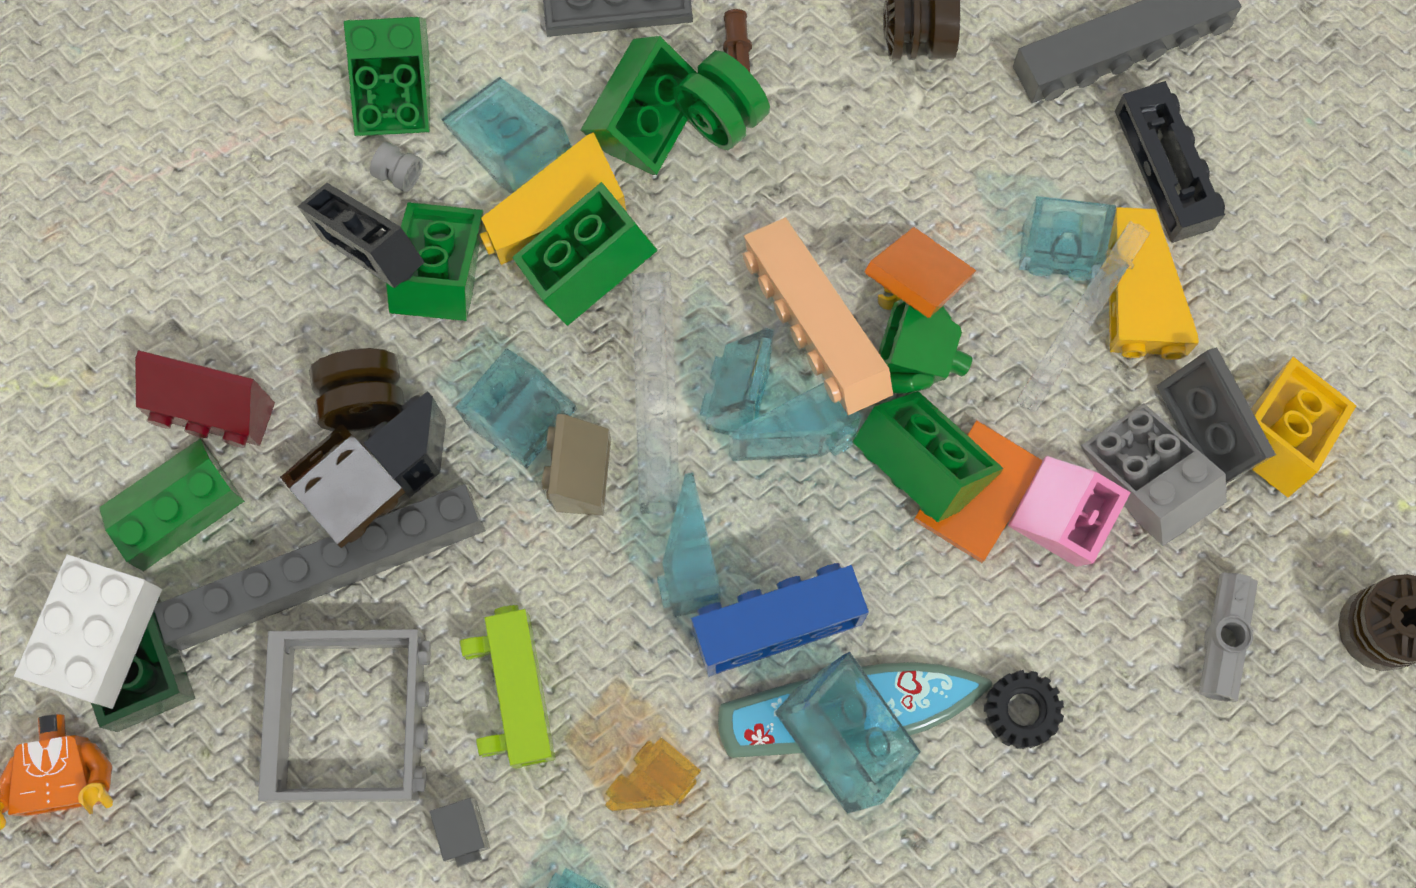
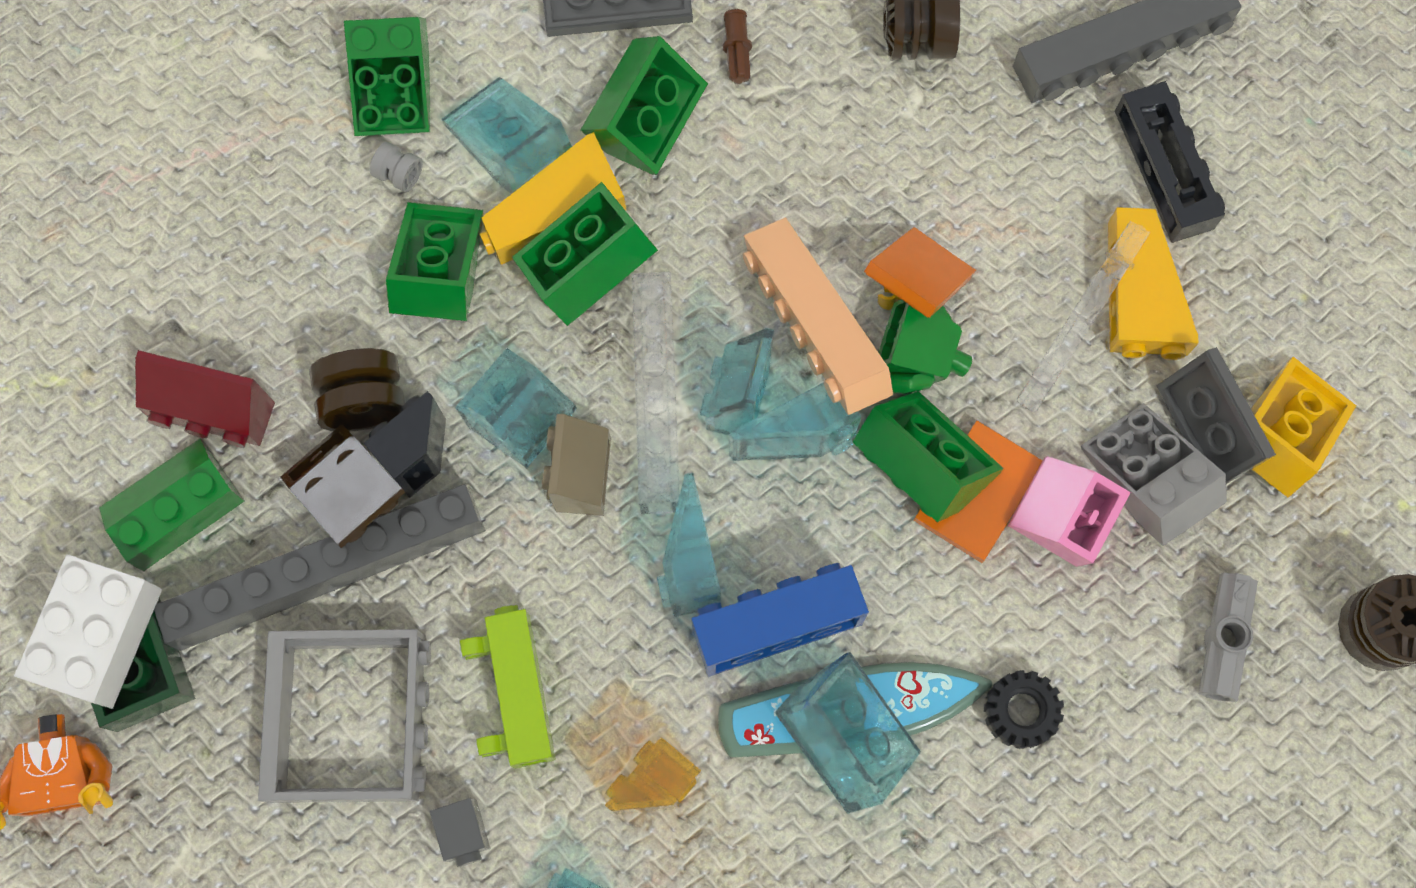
(358, 234): black brick -> none
(722, 100): green wheel -> none
(1065, 237): clear light blue slope -> none

